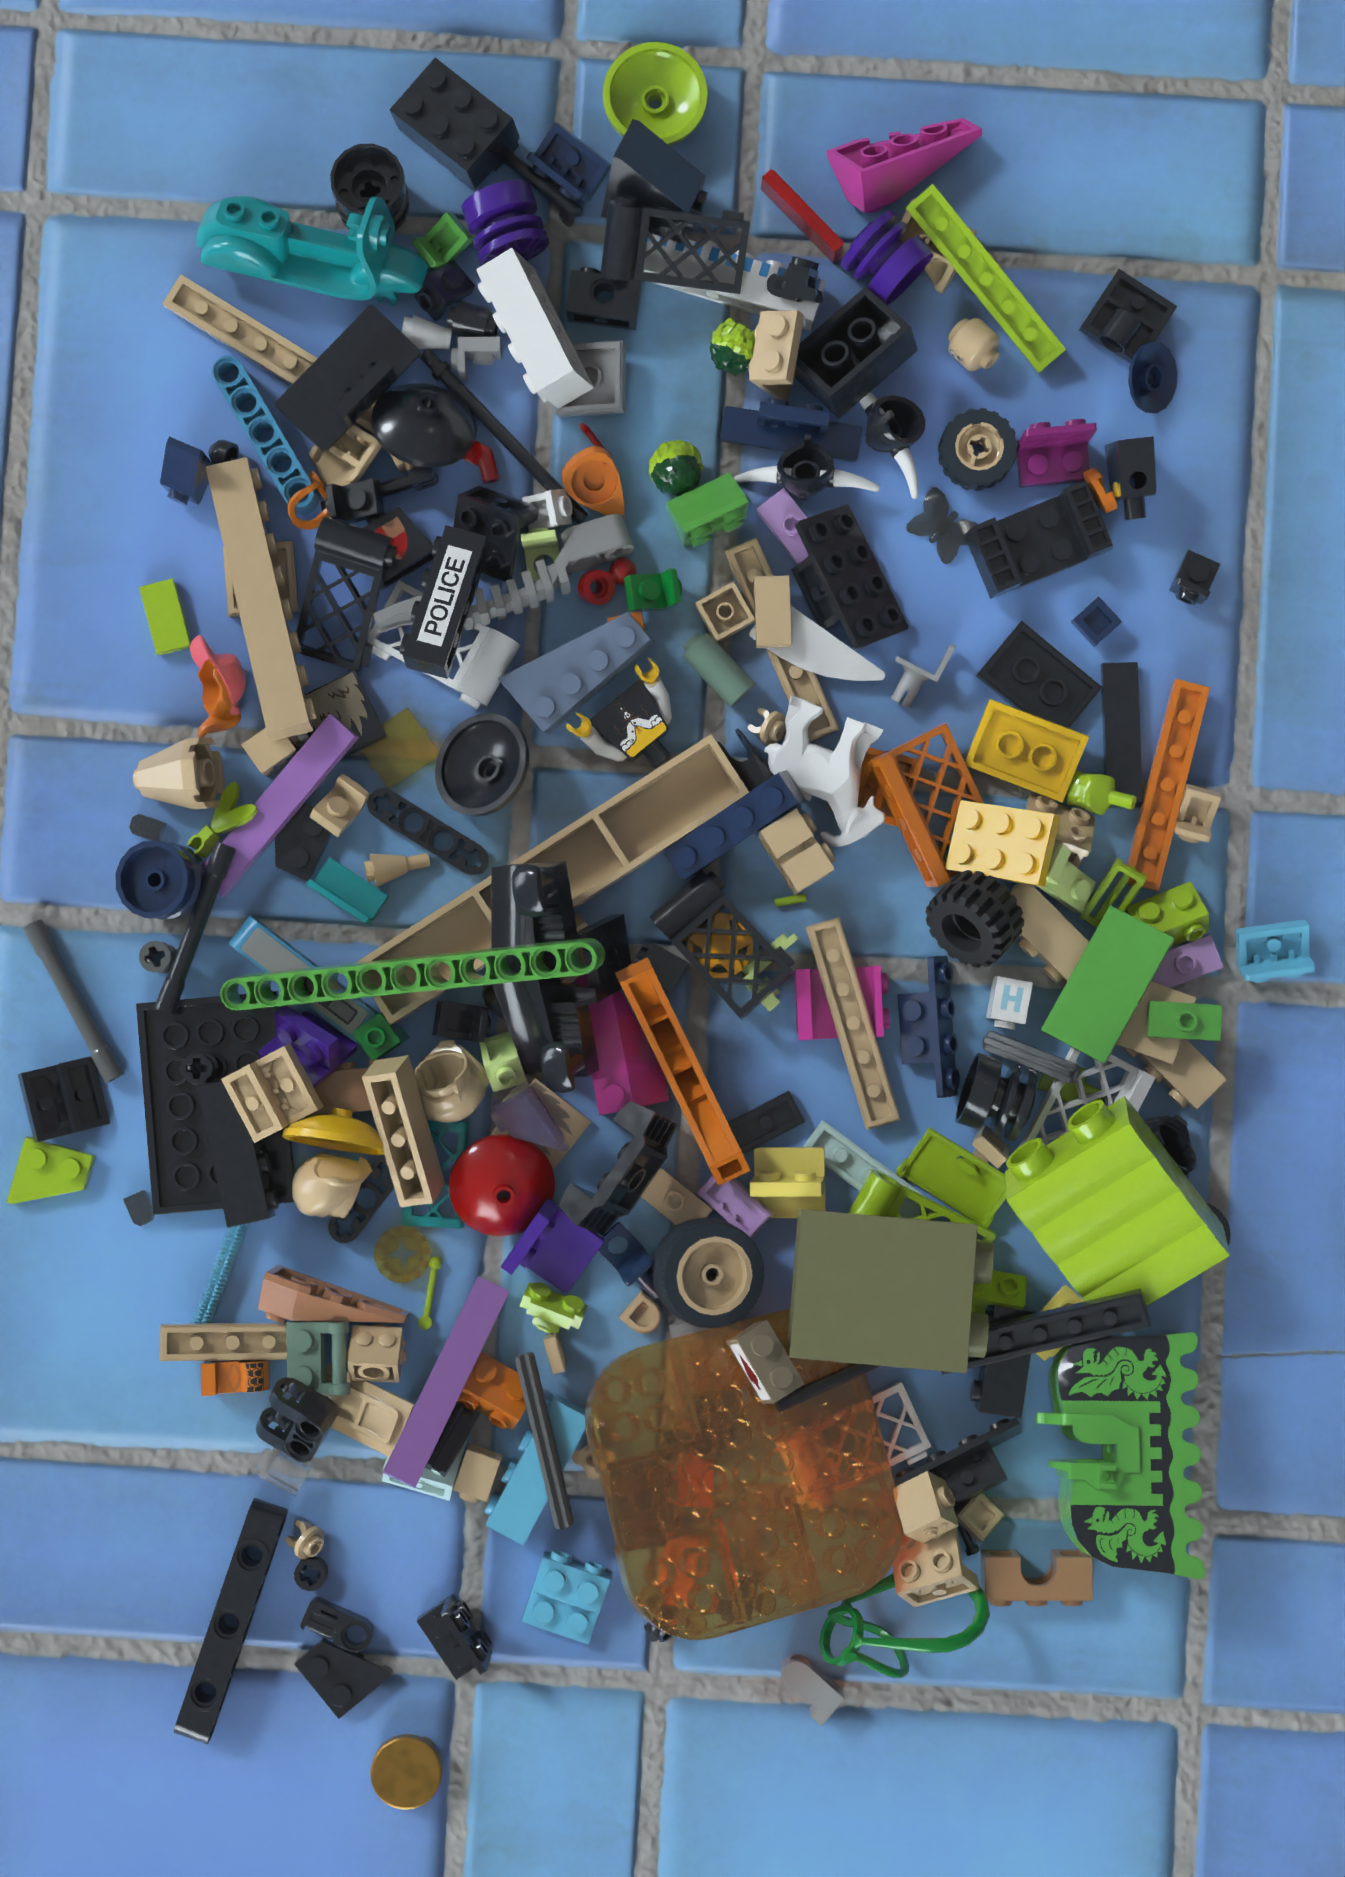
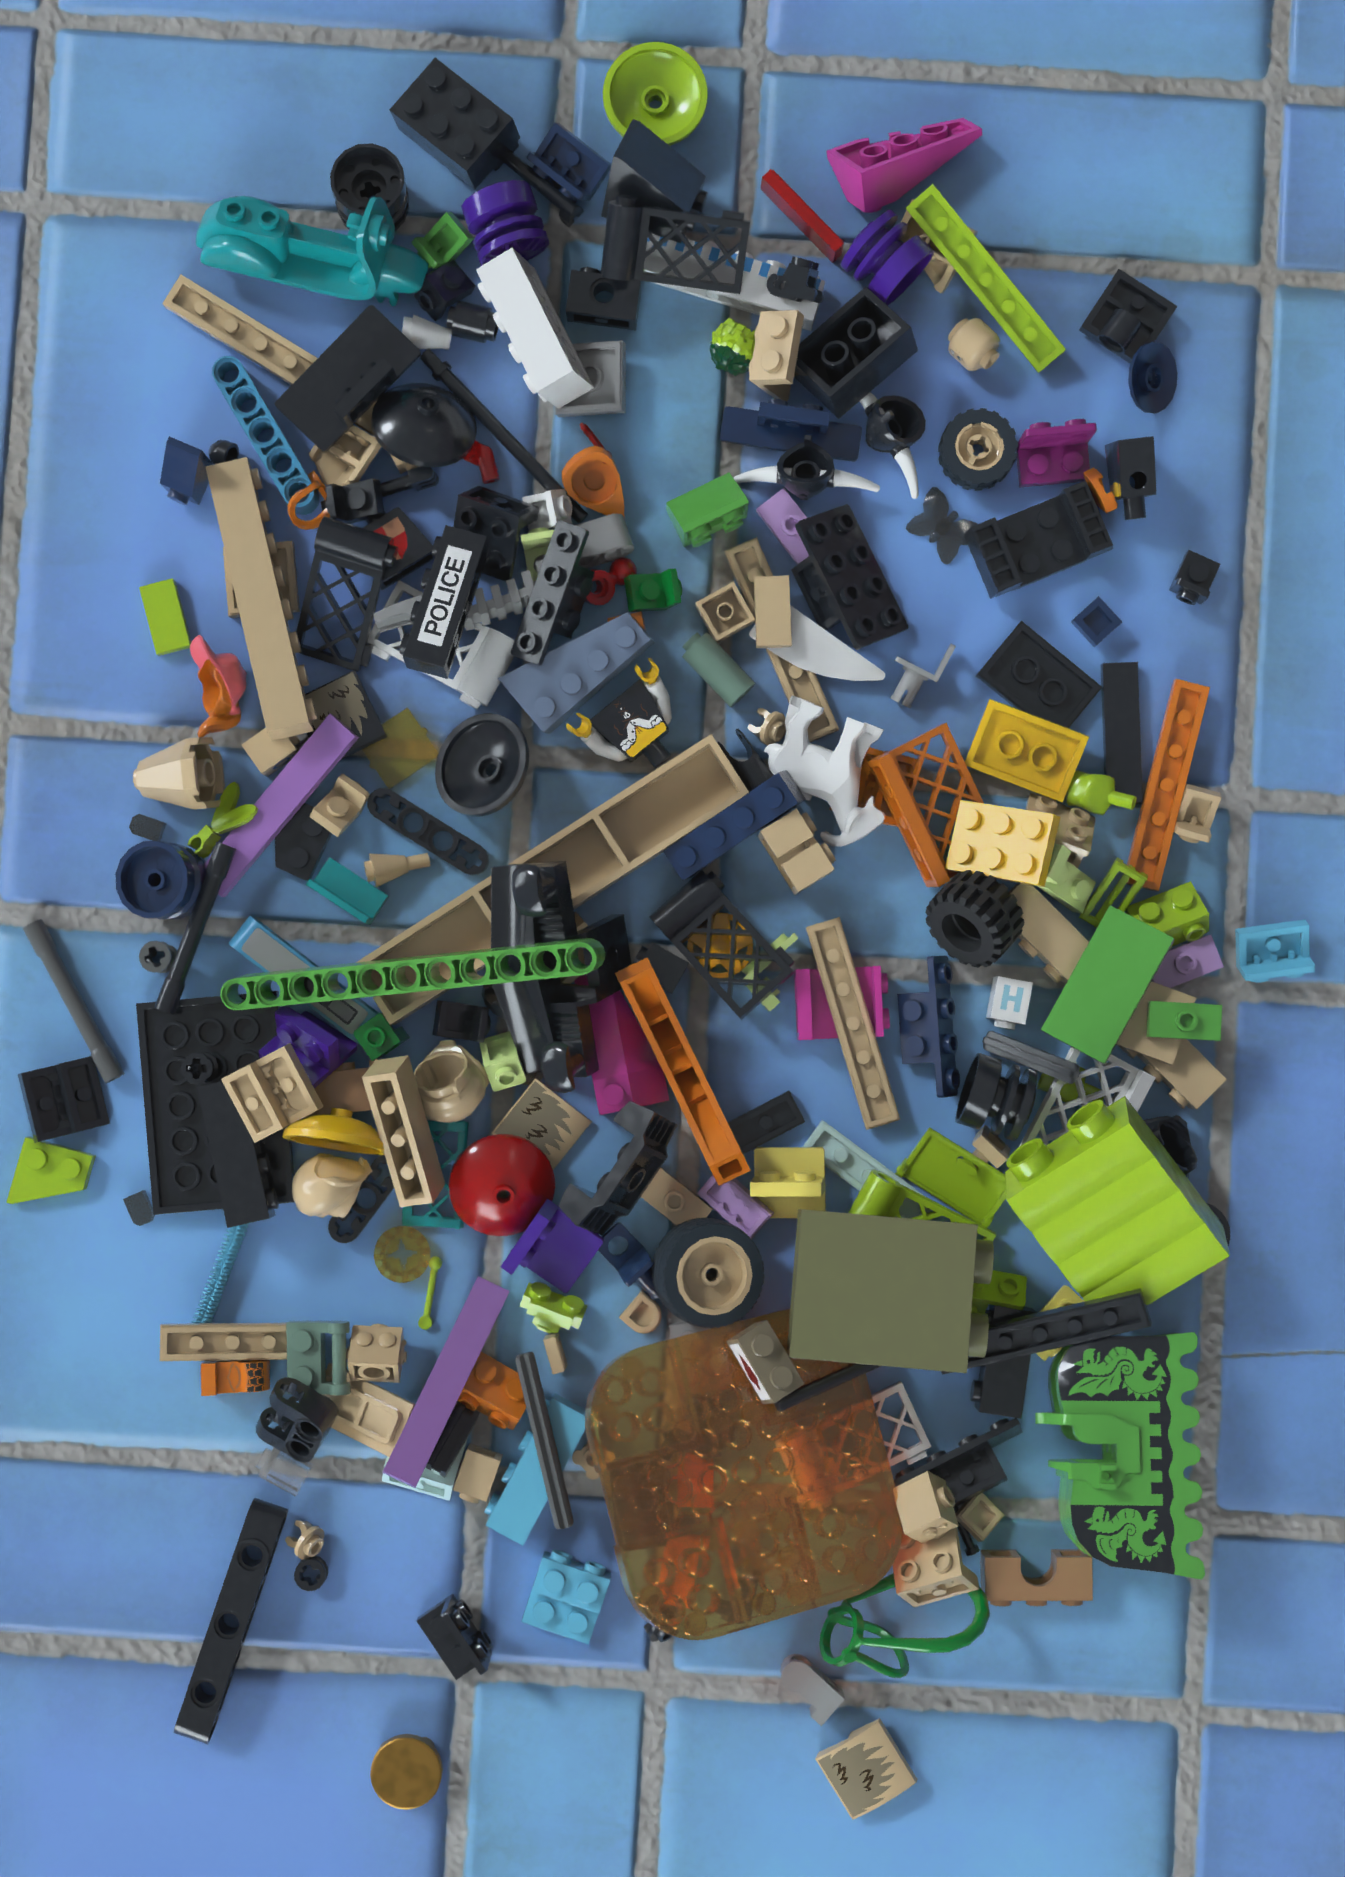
(305, 1298): nougat wedge -> none
(333, 1621): black piece -> none
(340, 1675): black wing -> none
(479, 349): light grey bracket -> none
(528, 1118): clear purple slope -> none
(556, 594): none -> black bracket
(676, 467): dark green piece -> none
(790, 900): lime piece -> none
(866, 1769): none -> slope

